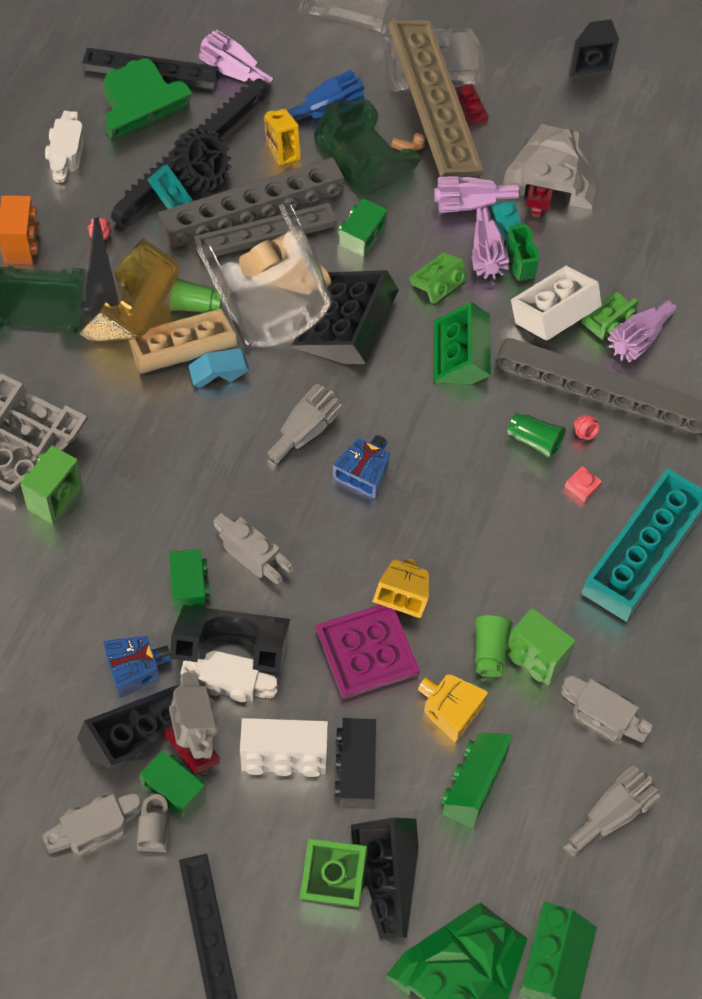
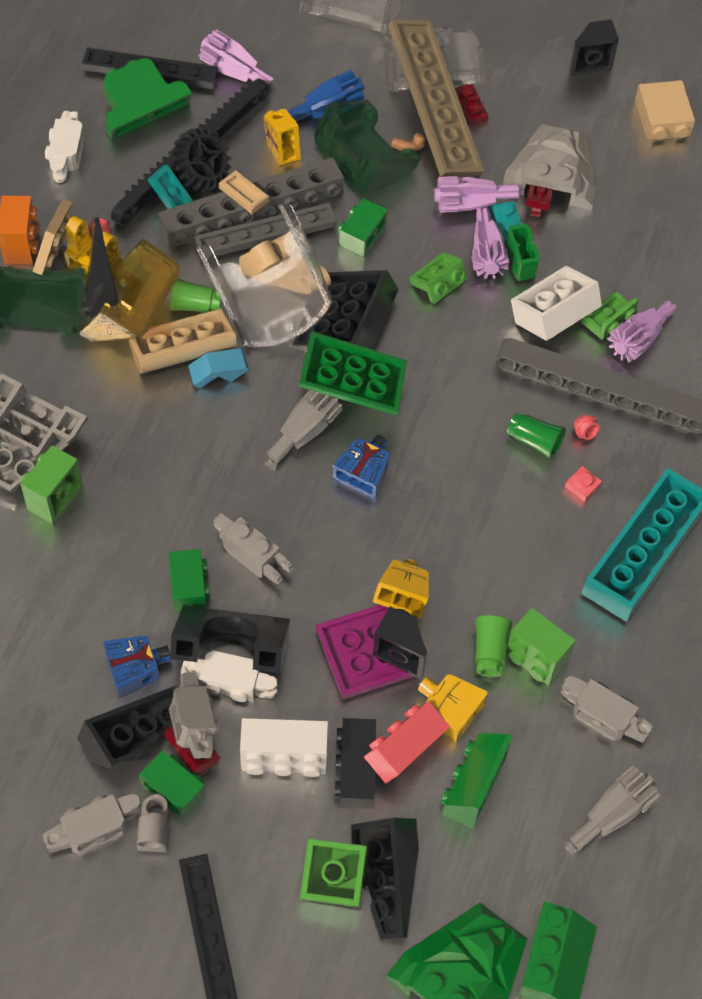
(53, 237): none -> tan plate
(79, 245): none -> yellow brick
(244, 192): none -> tan tile
(353, 373): none -> green slope
(400, 642): none -> black slope
(405, 740): none -> coral brick
(462, 346): green slope -> none
(664, 110): none -> tan brick

